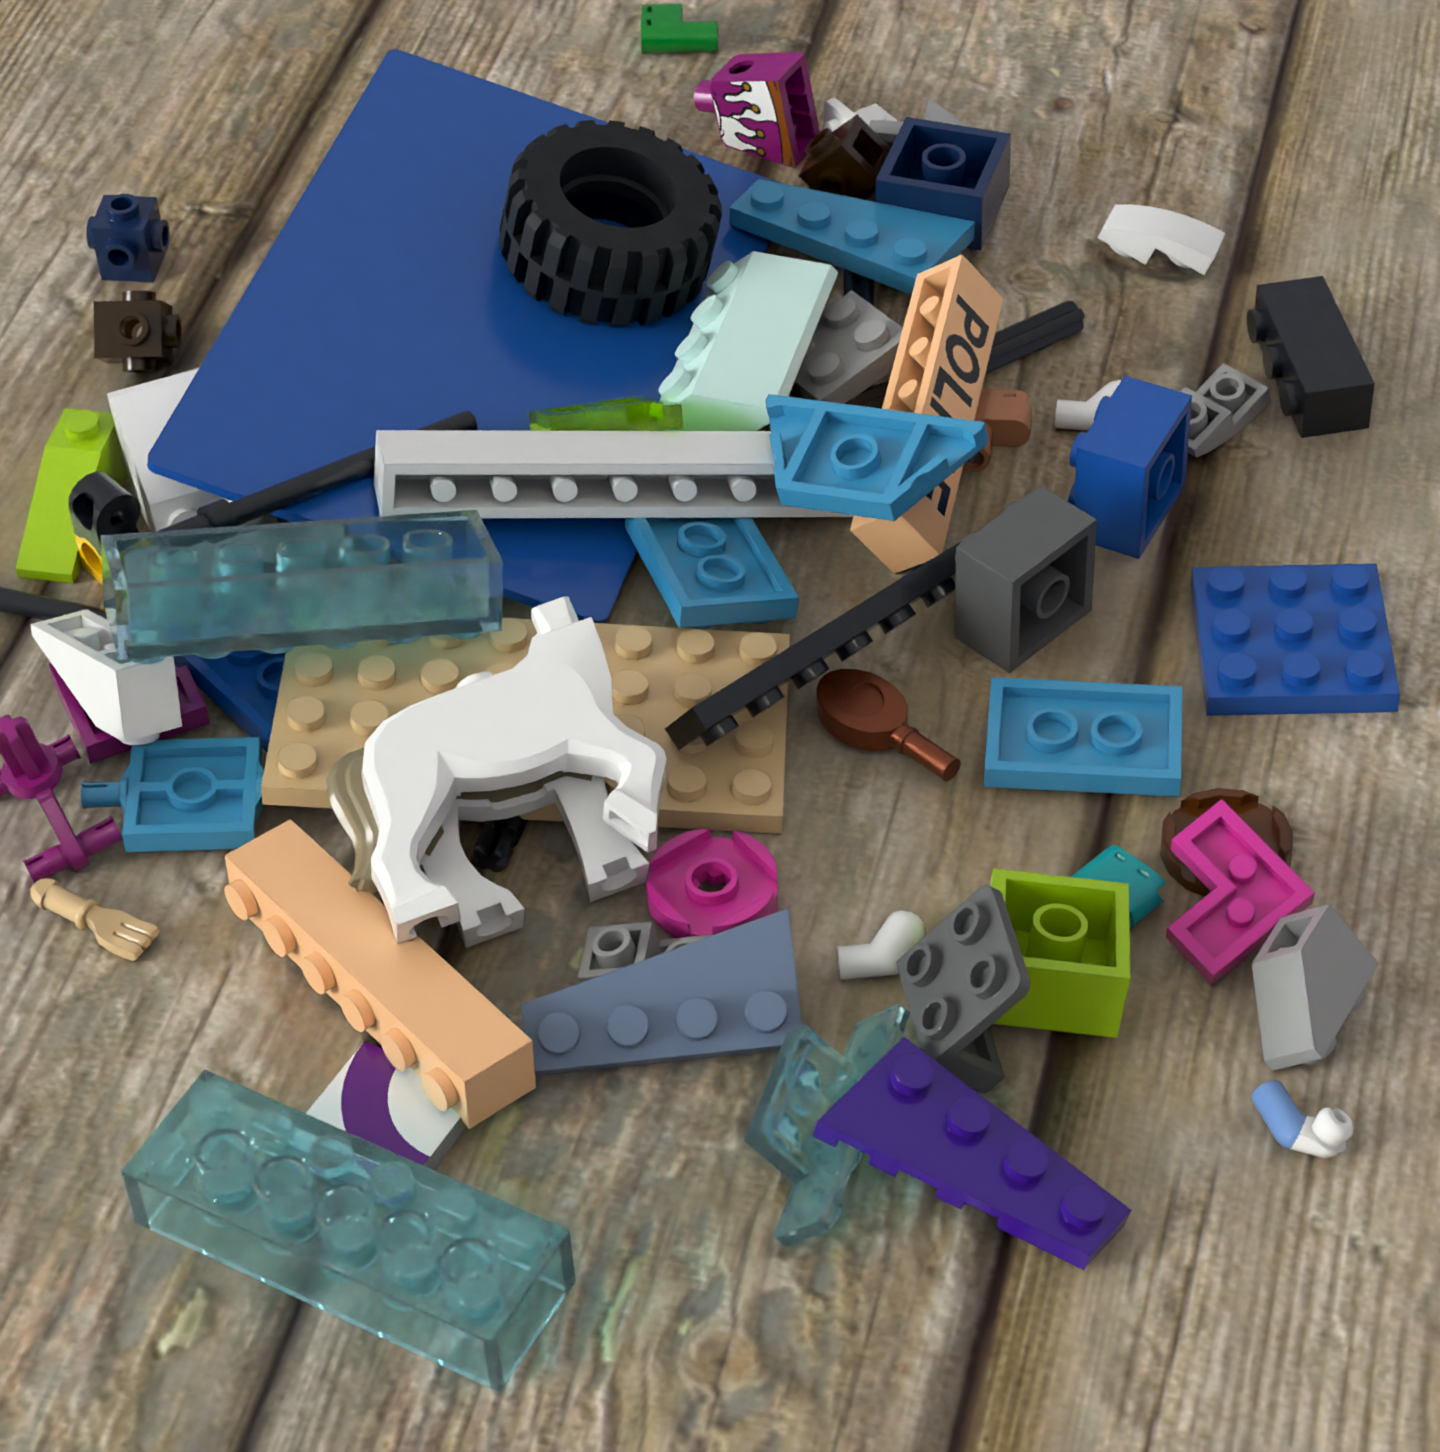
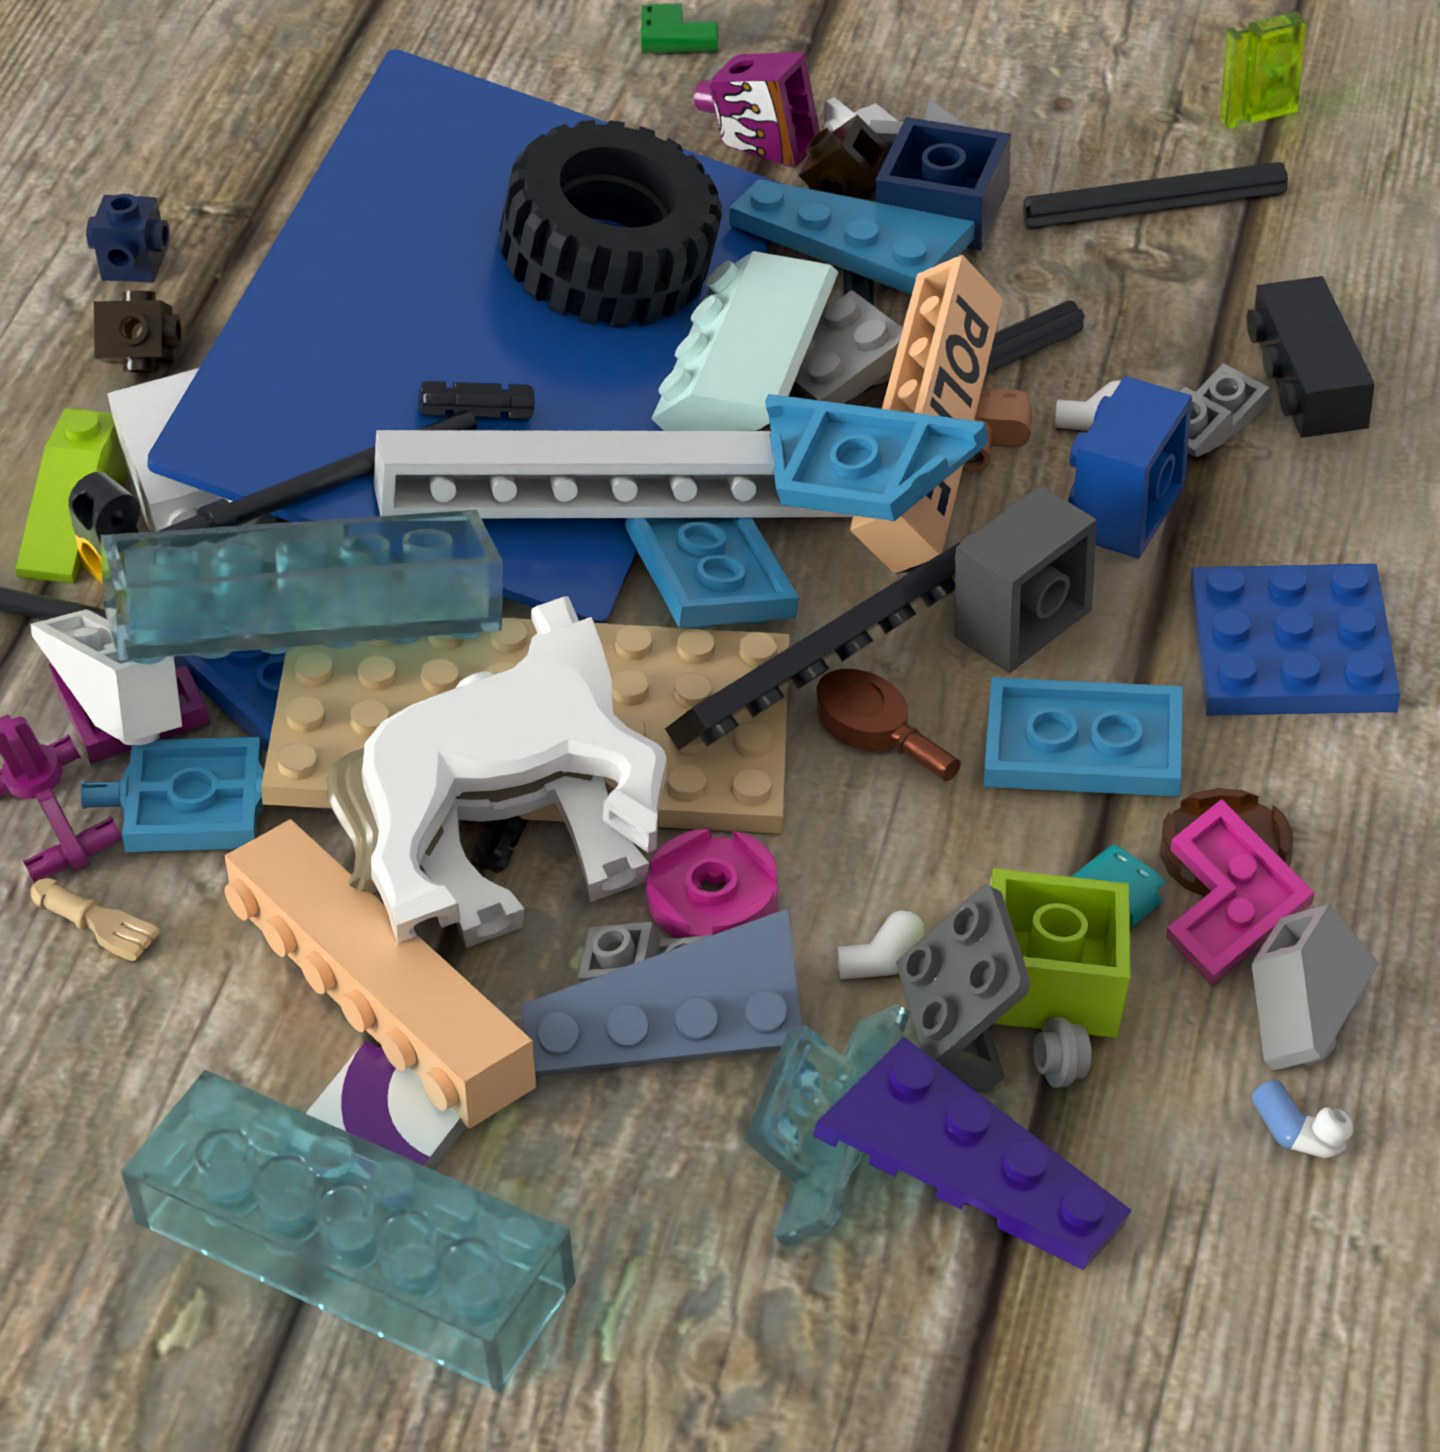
(481, 399): none -> black axle
(617, 414): clear neon green wing -> none
(1062, 1052): none -> light grey plate
(1139, 229): white slope -> none
(1155, 195): none -> black axle
(1262, 69): none -> clear neon green plate

